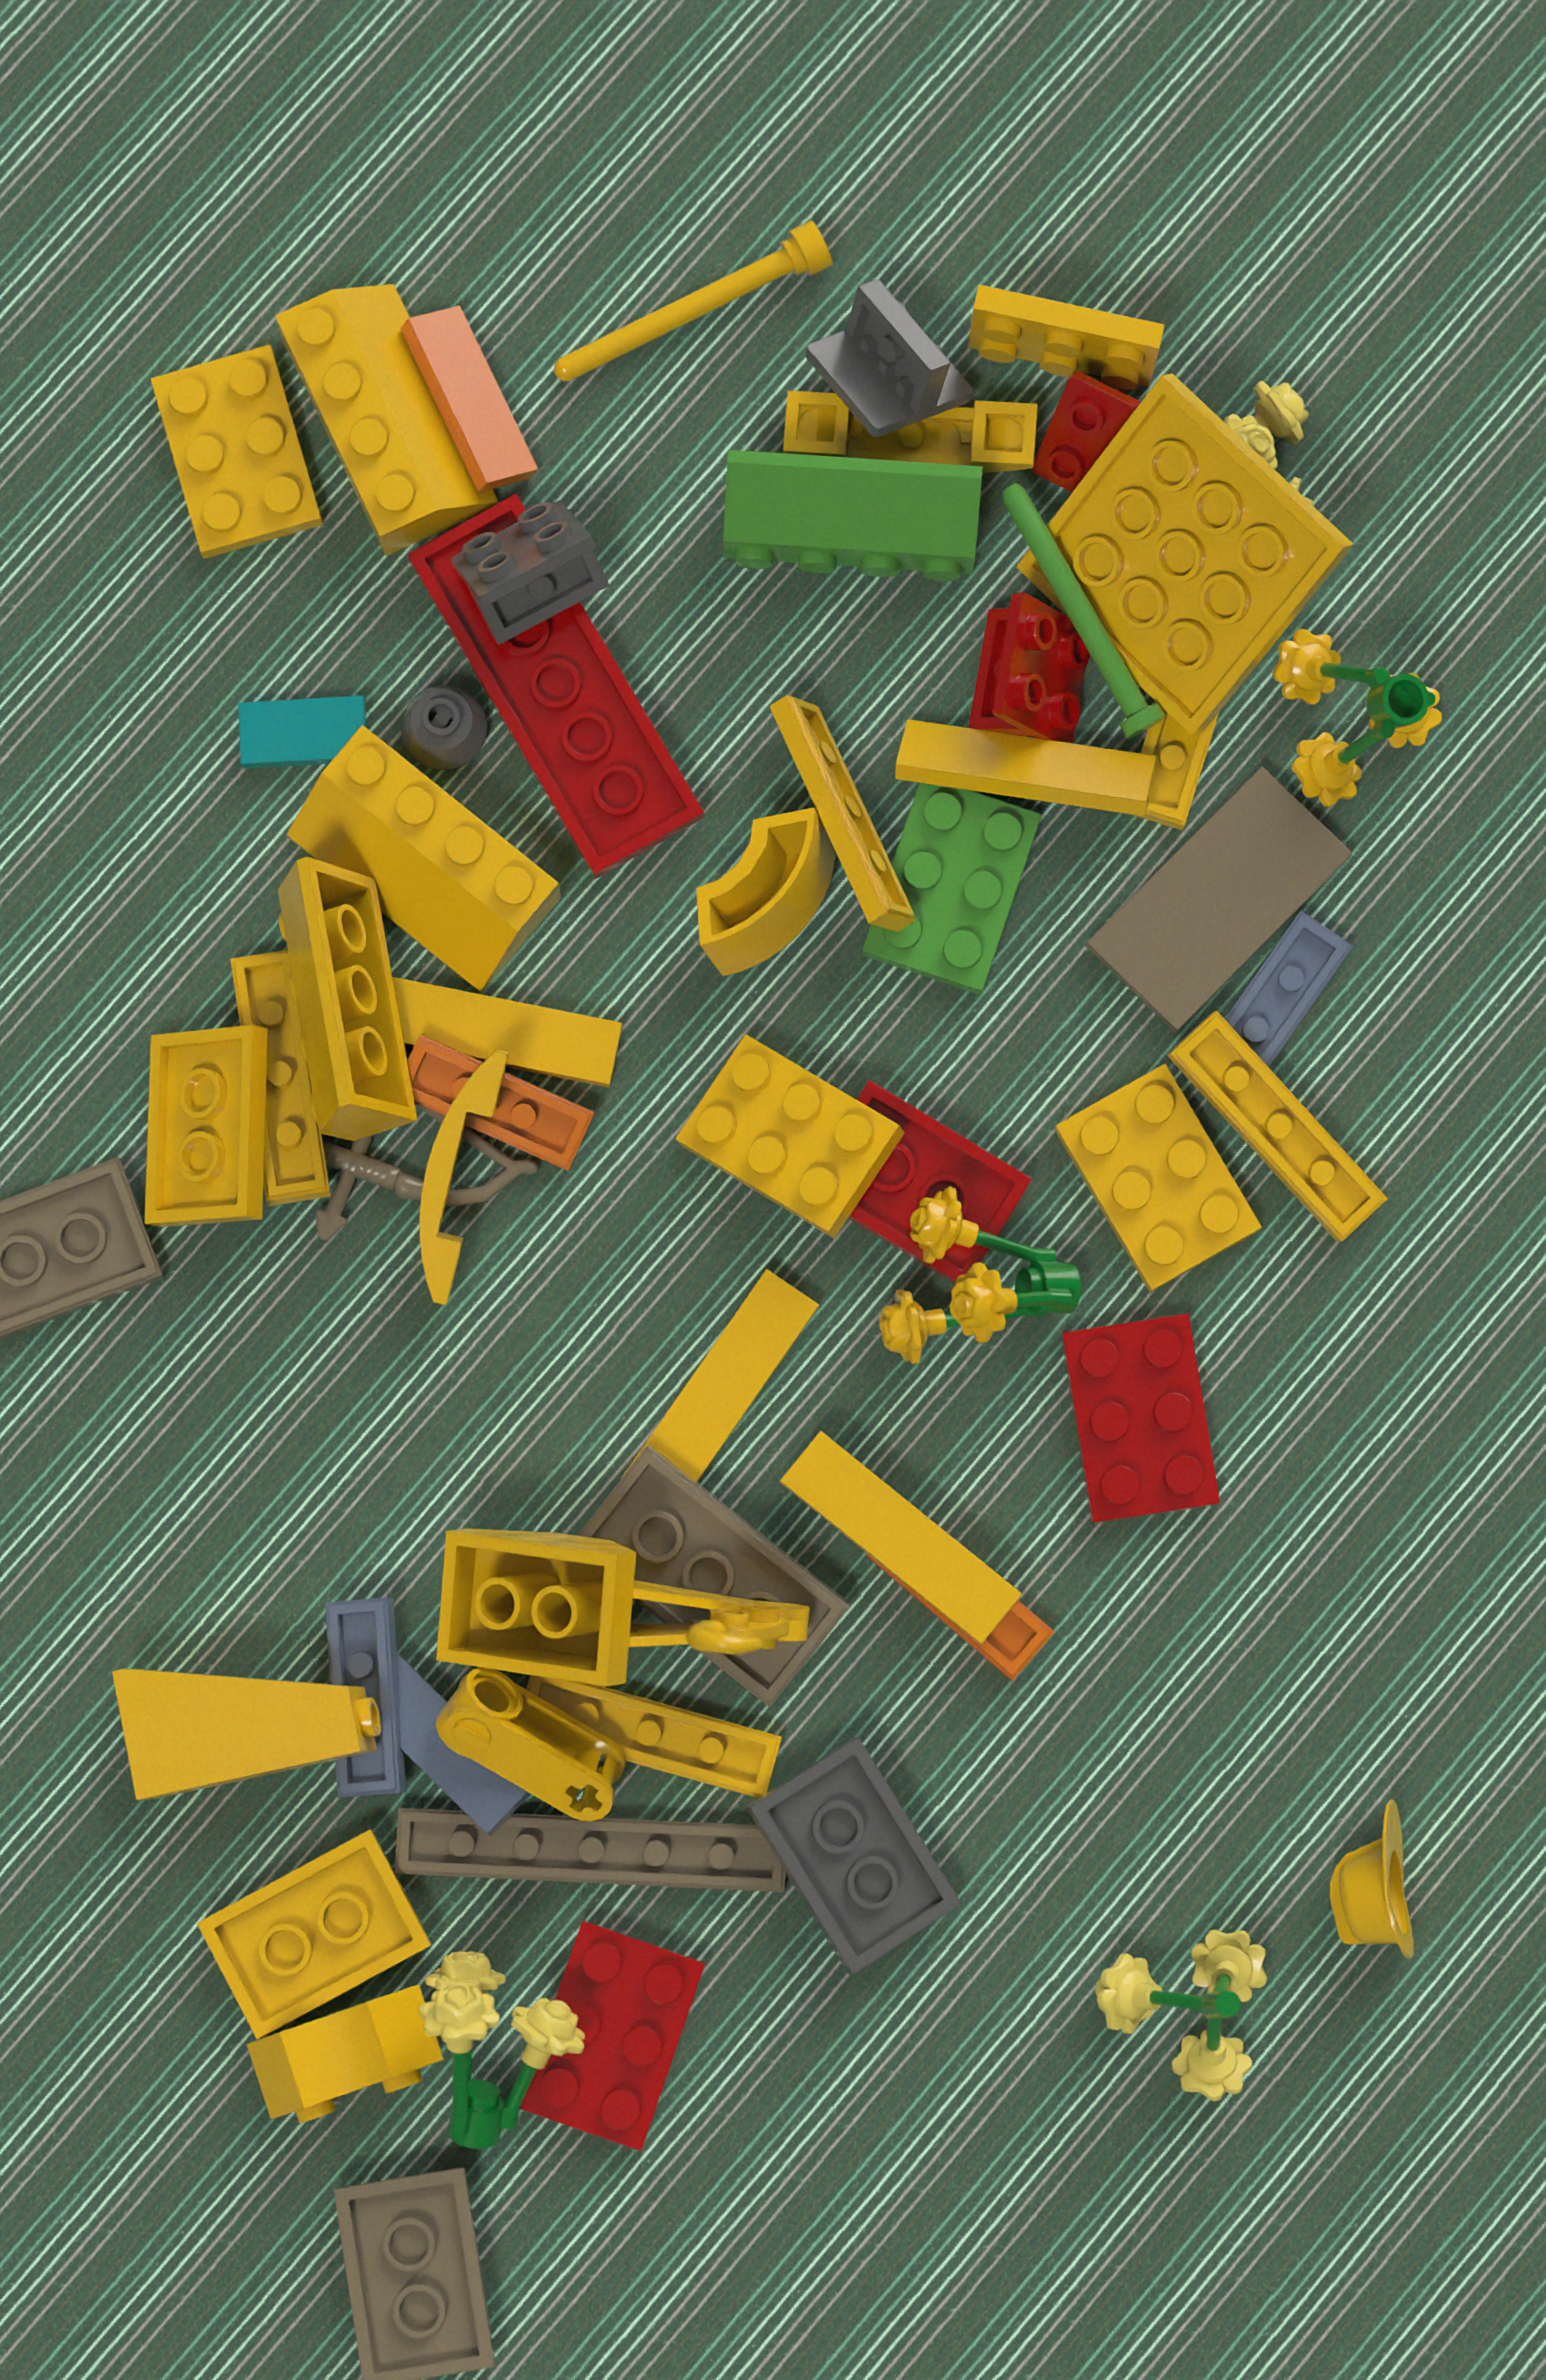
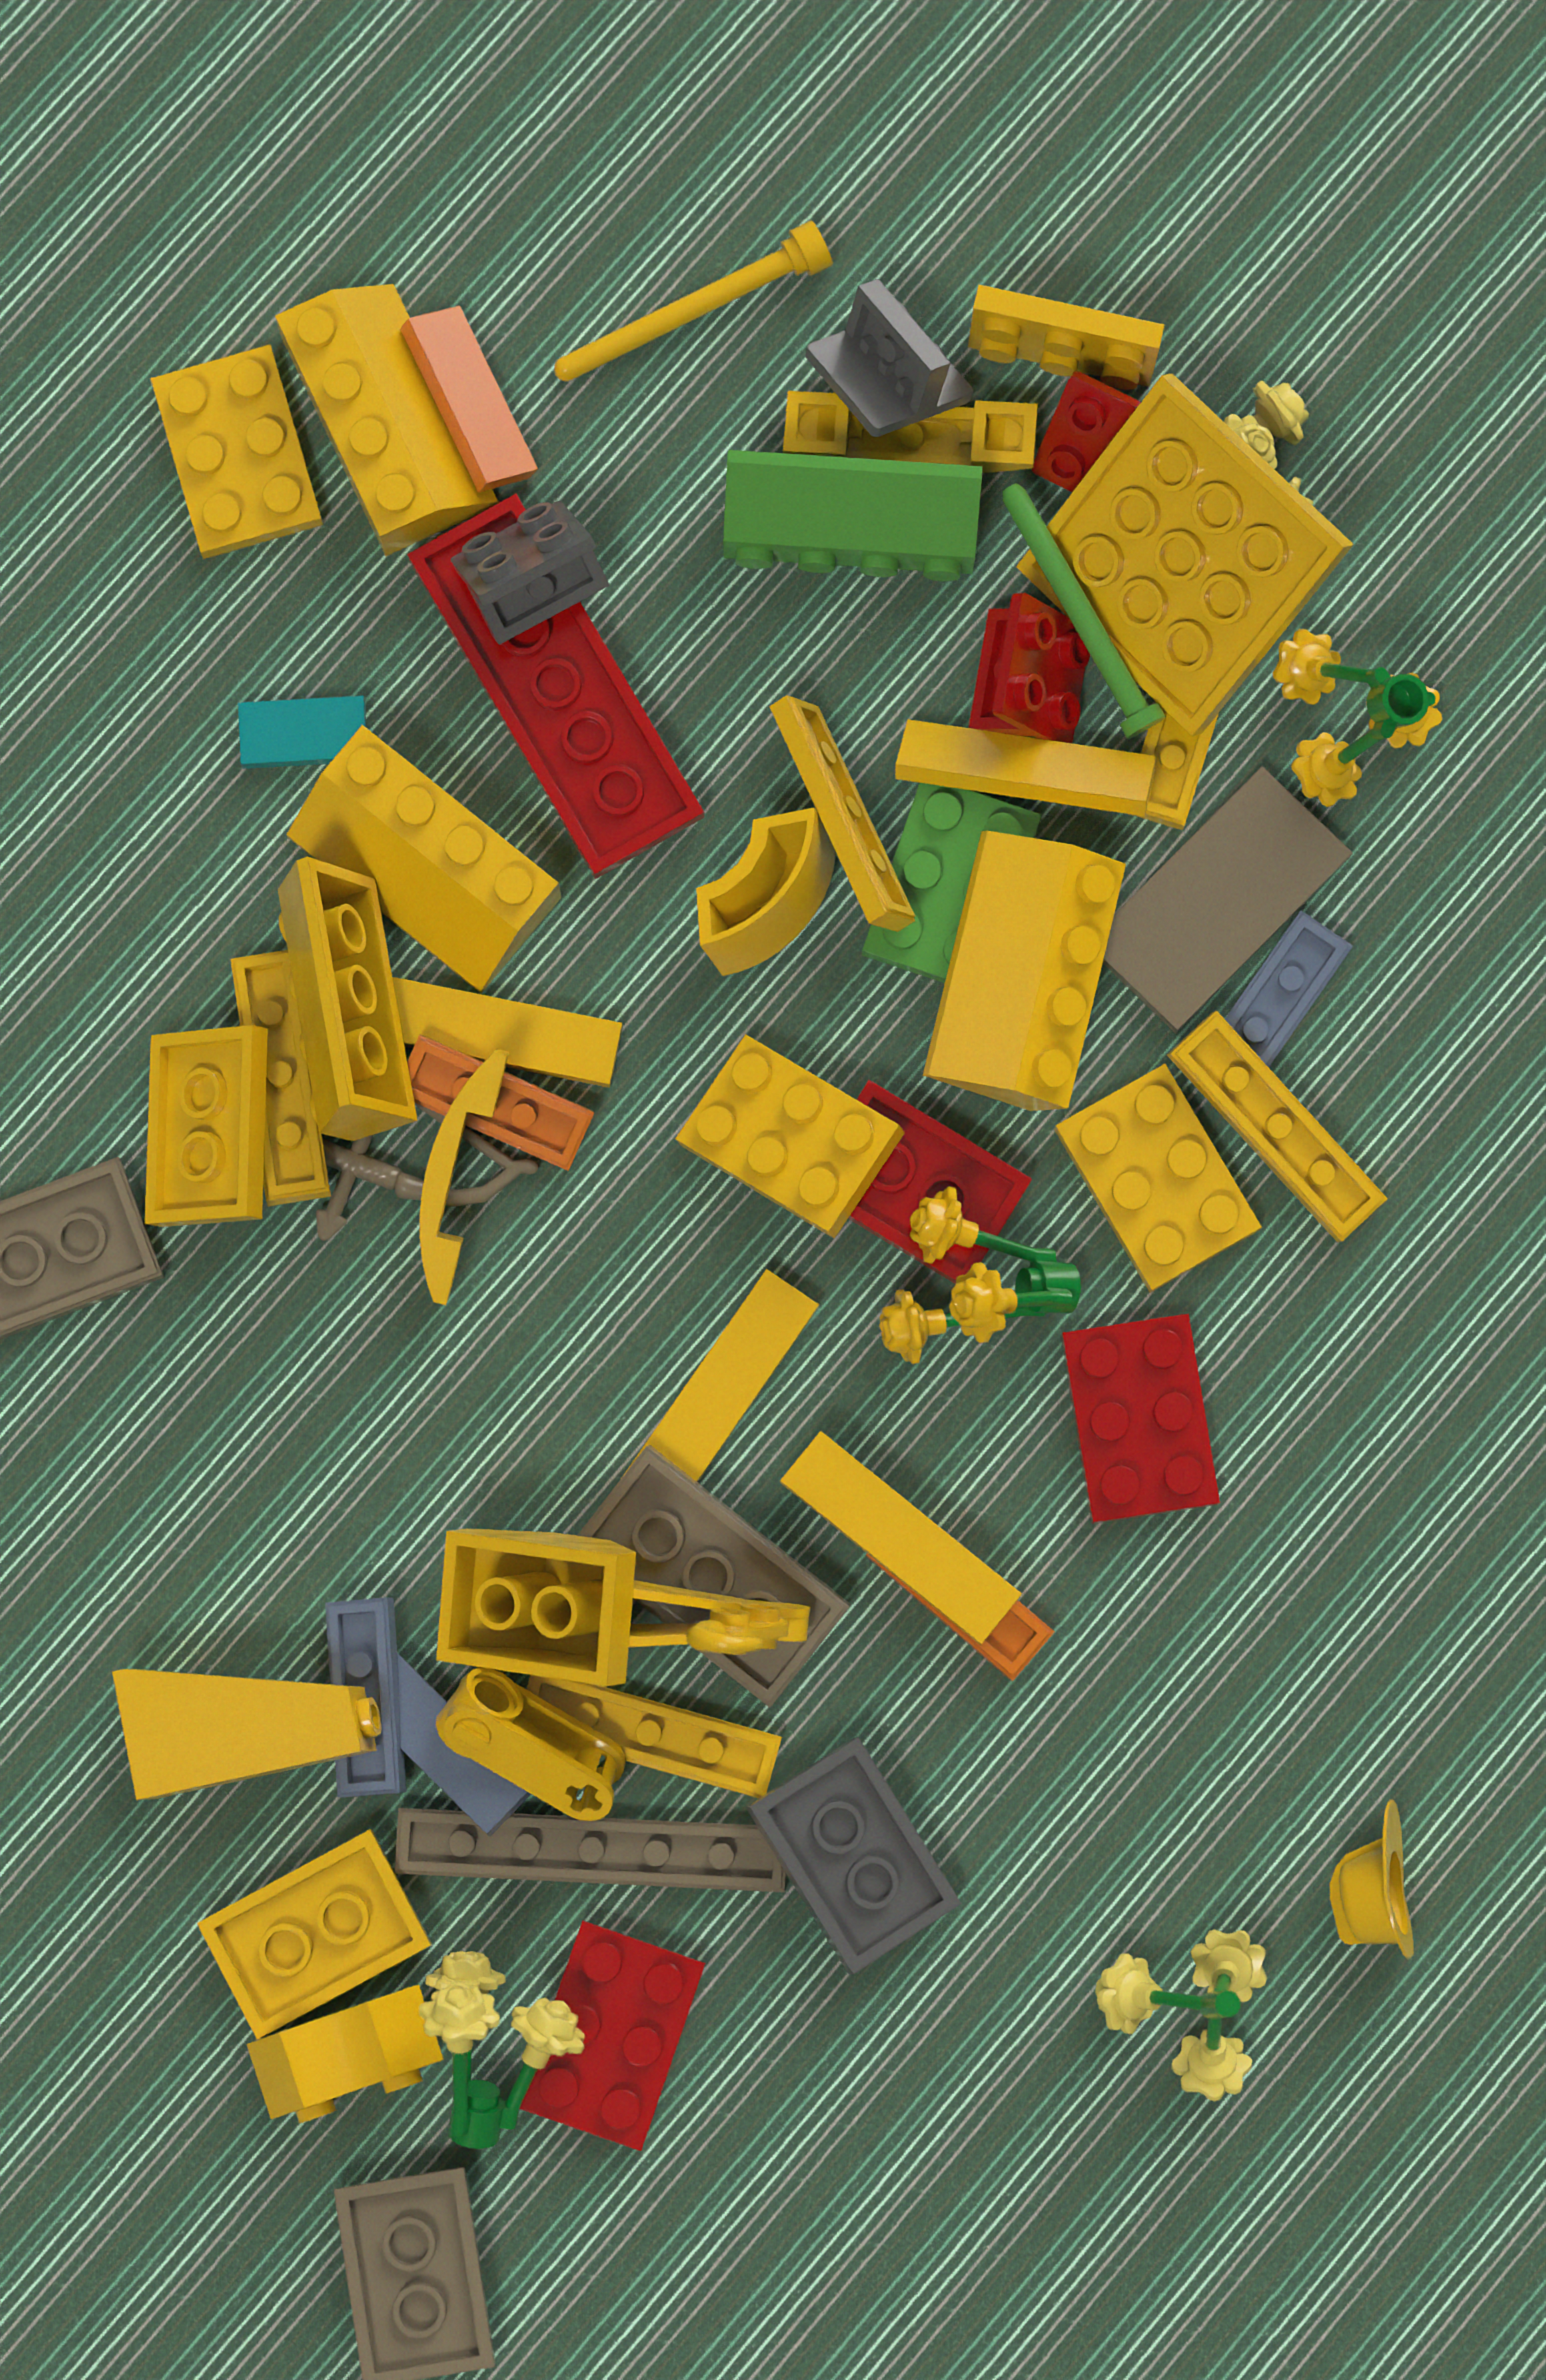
(434, 741): dark grey cone -> none
(1024, 970): none -> yellow slope

